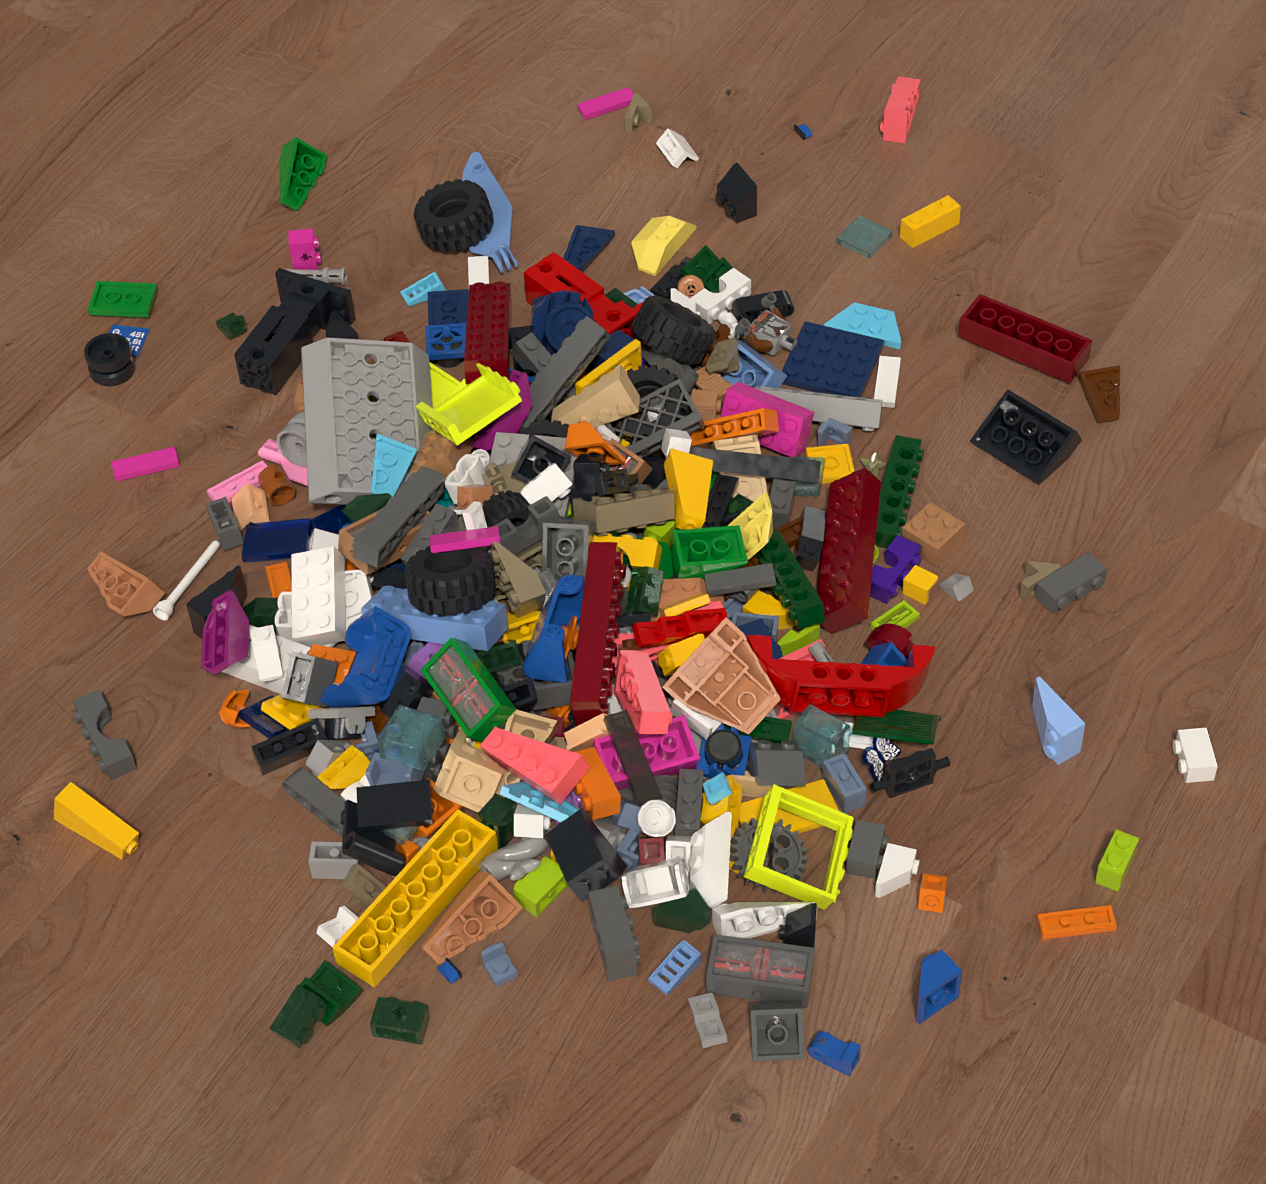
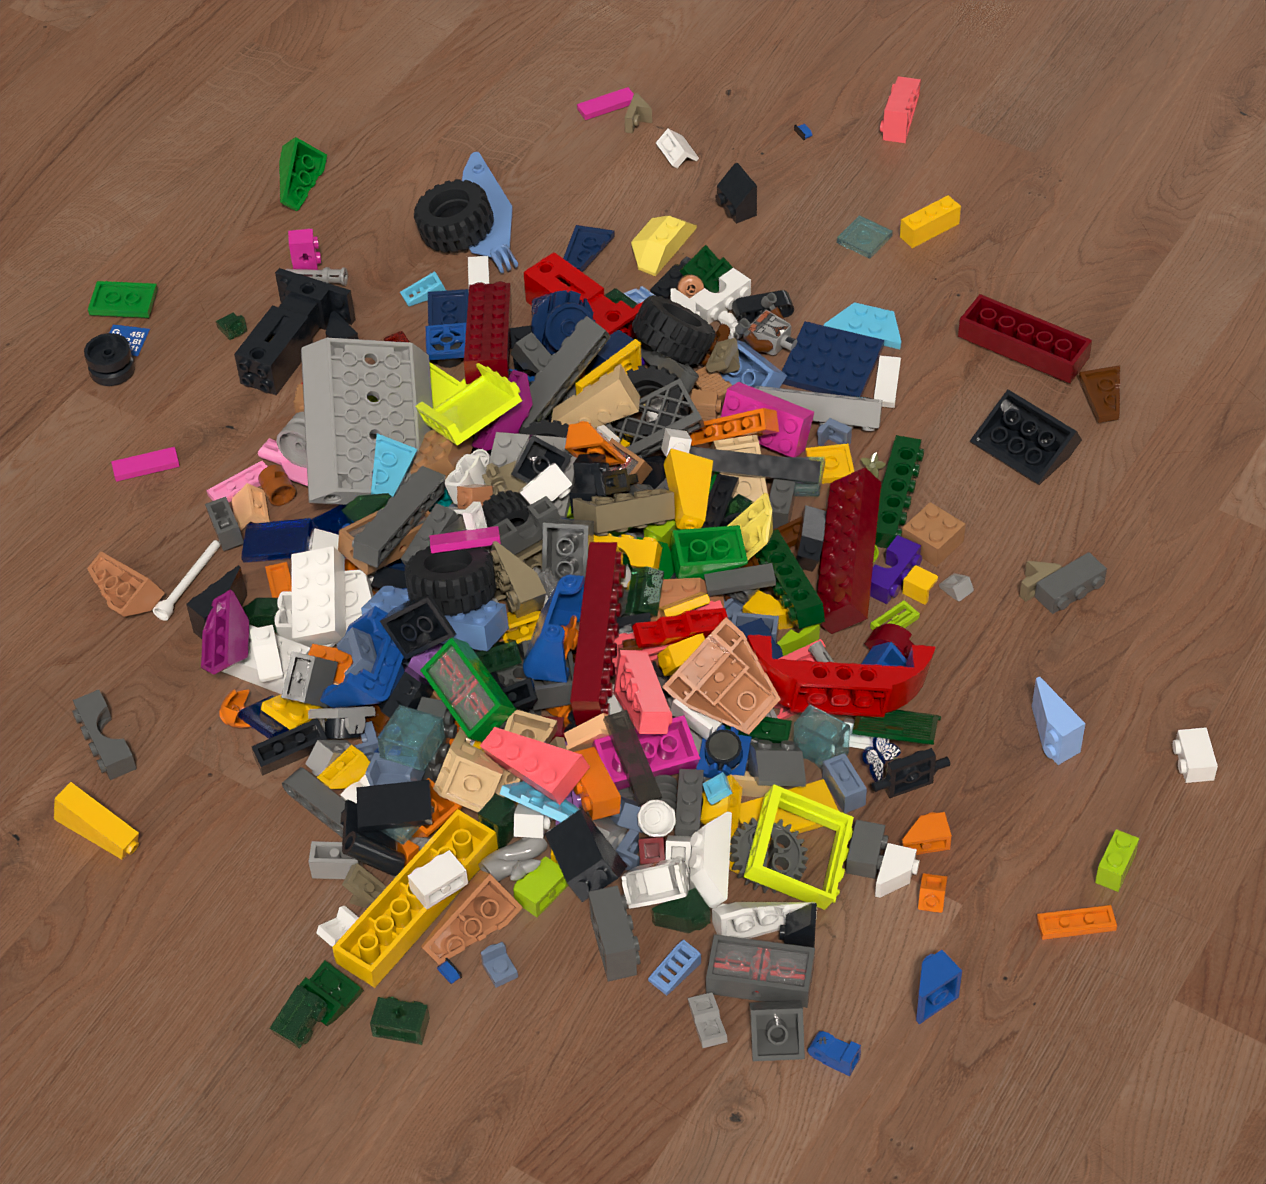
(360, 648): none -> sand blue panel
(417, 626): none -> black slope
(437, 879): none -> white brick
(929, 834): none -> orange slope

